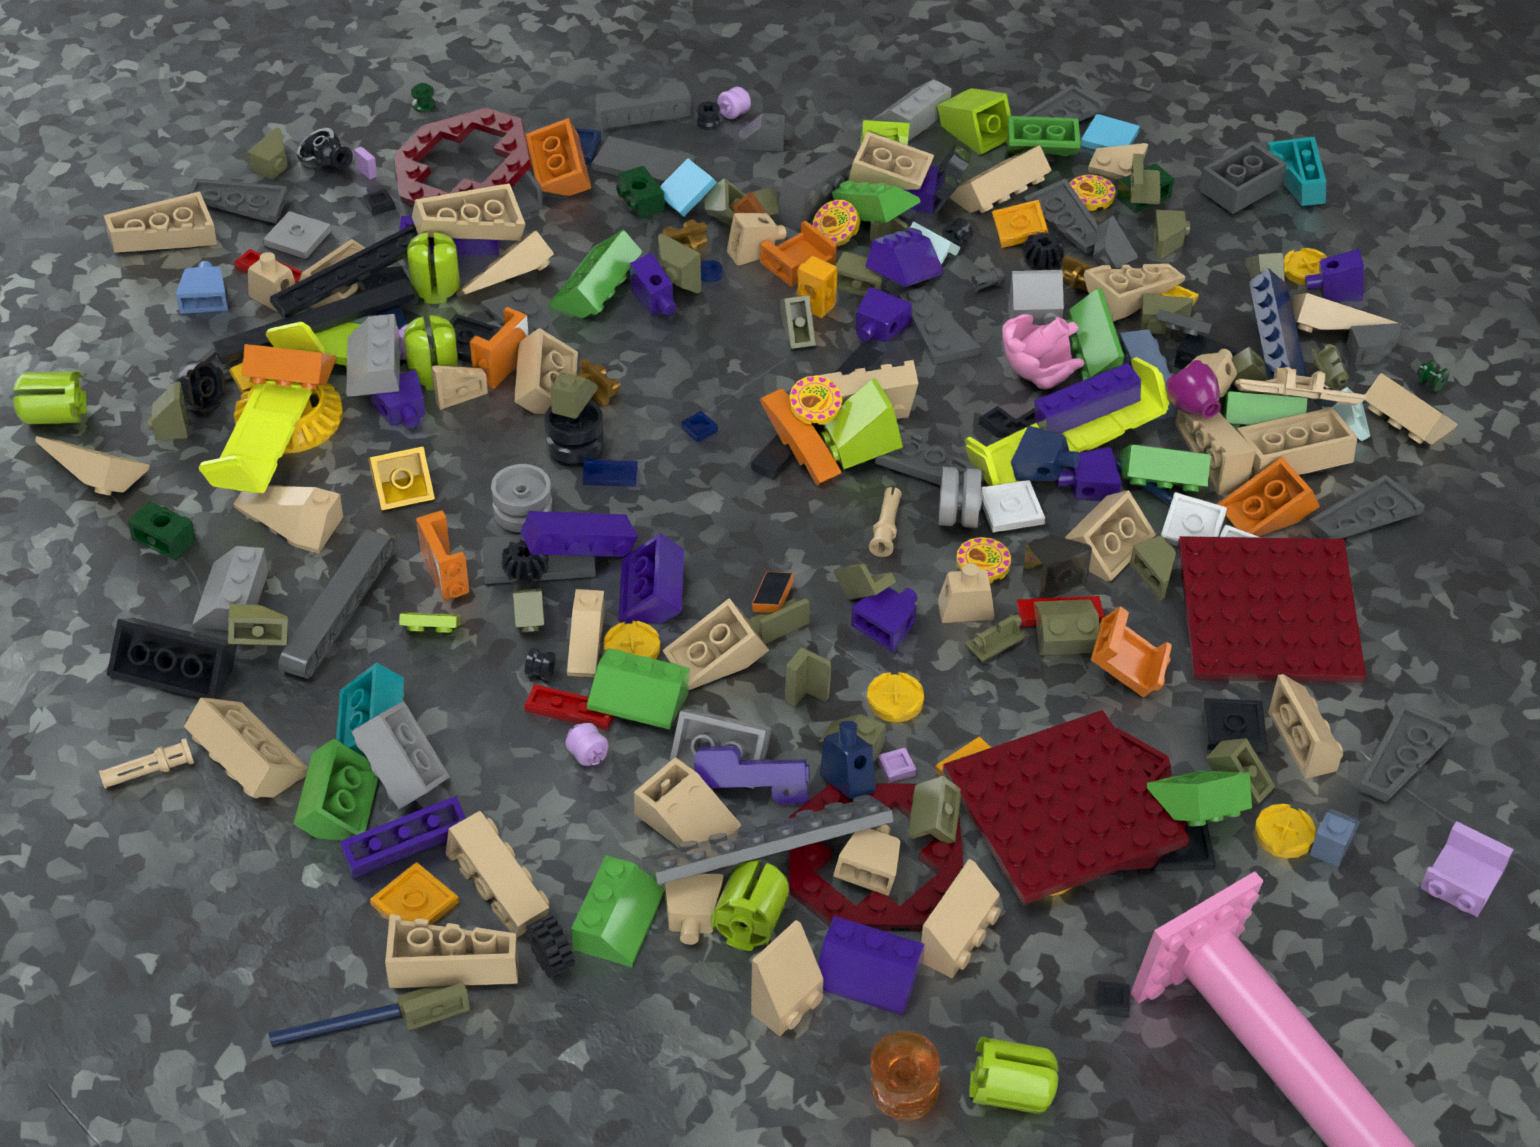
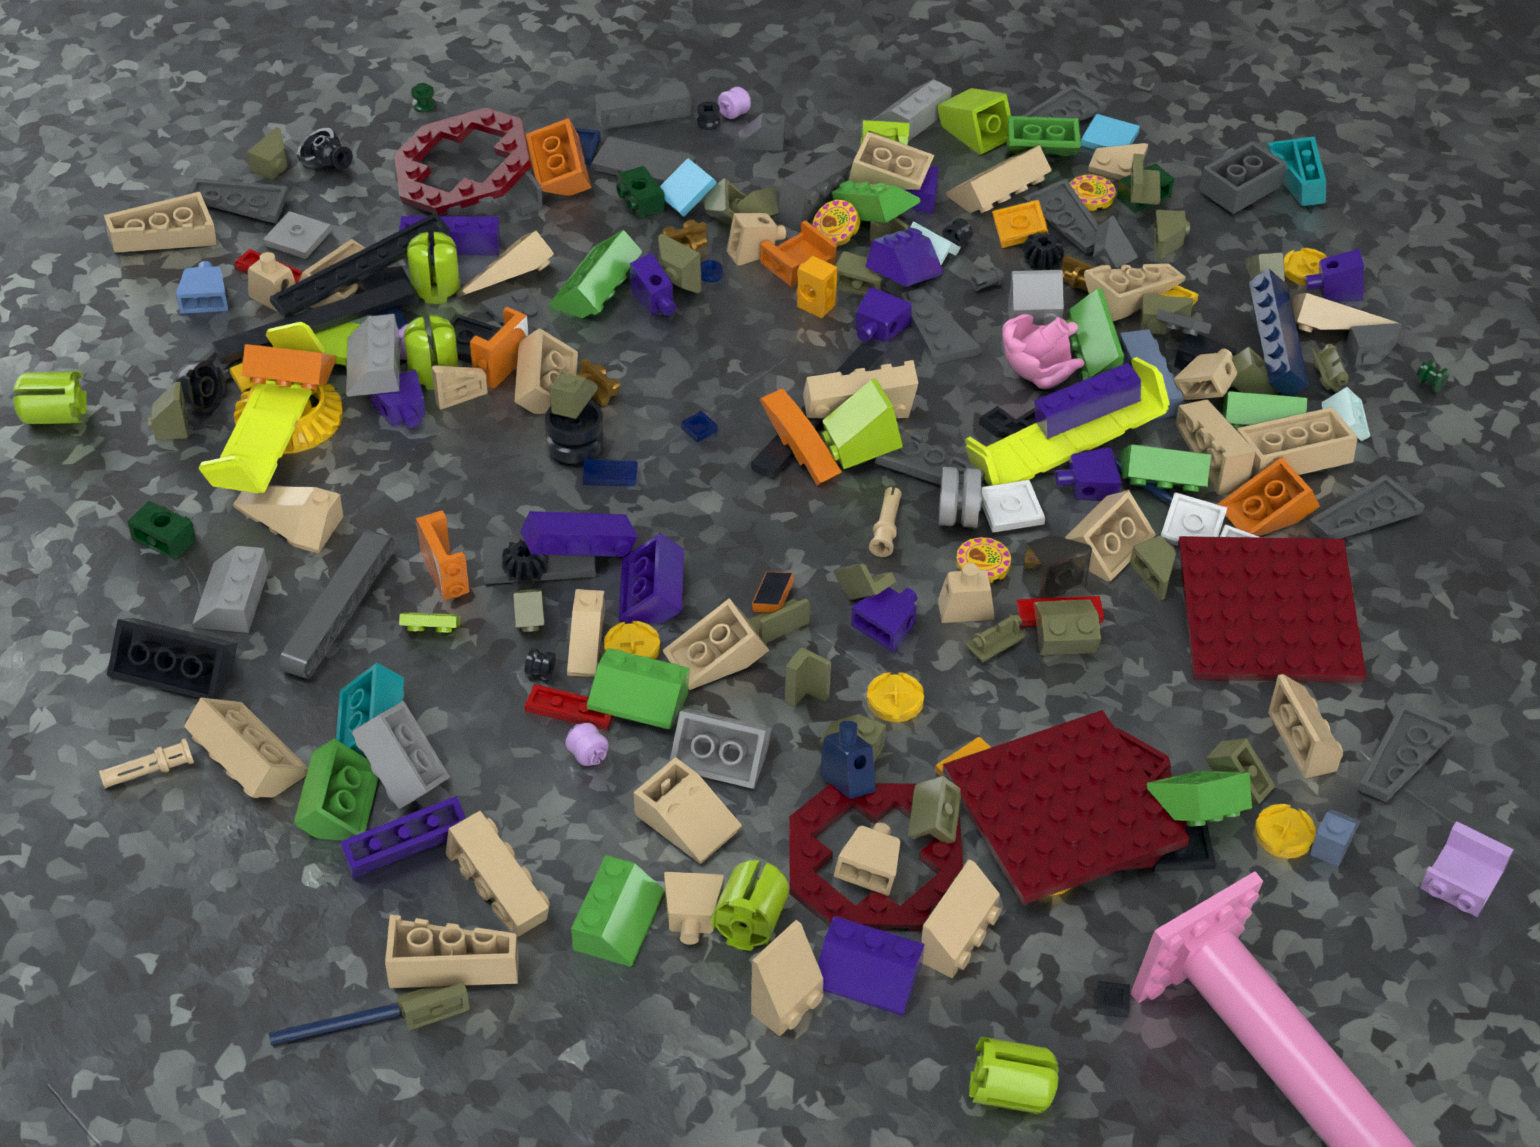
(95, 467): tan wedge -> none
(256, 625): olive slope -> none
(365, 163): lavender tile -> none
(379, 202): black tile -> none
(401, 478): yellow slope -> none
(415, 896): light orange tile -> none
(471, 214): tan wedge -> none
(517, 492): light grey wheel -> none
(550, 946): black tyre -> none
(725, 768): piece -> none
(748, 204): dark orange tile -> none
(775, 837): dark grey plate -> none
(798, 321): olive slope -> none
(815, 400): yellow tile -> none
(896, 765): lavender tile -> none
(908, 1059): clear orange wheel -> none
(950, 174): black piece -> none
(1042, 456): dark blue torso -> none
(1129, 655): orange panel -> none
(1195, 390): magenta piece -> none
(1234, 720): black plate -> none
(1288, 383): tan piece -> none
(1407, 411): tan slope -> none

